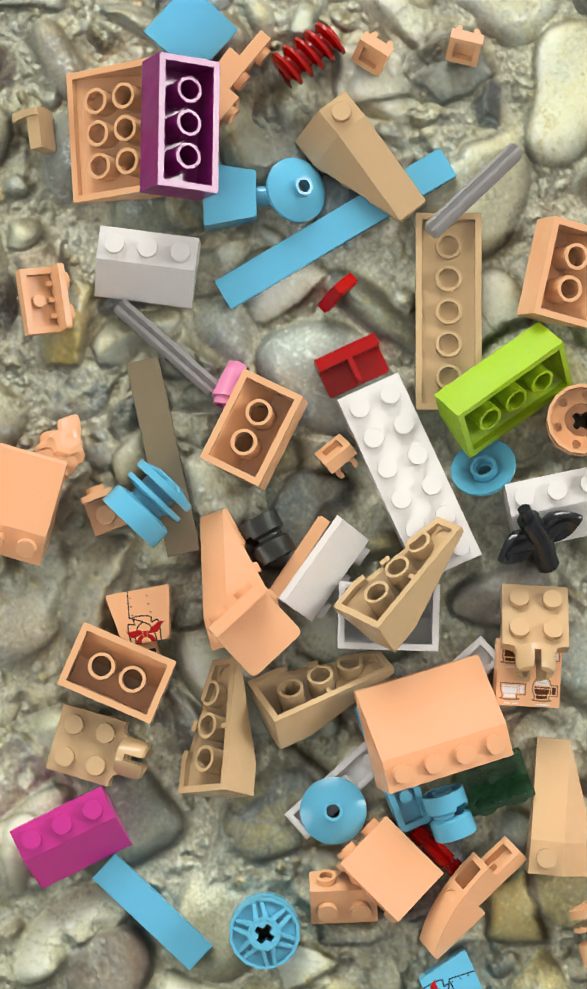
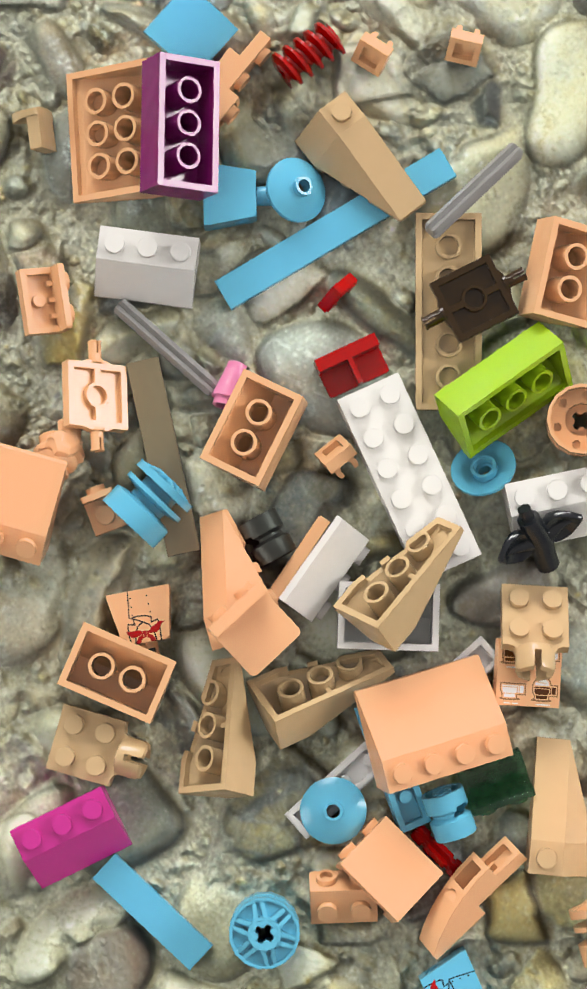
(95, 396): none -> light nougat plate
(474, 298): none -> dark brown plate

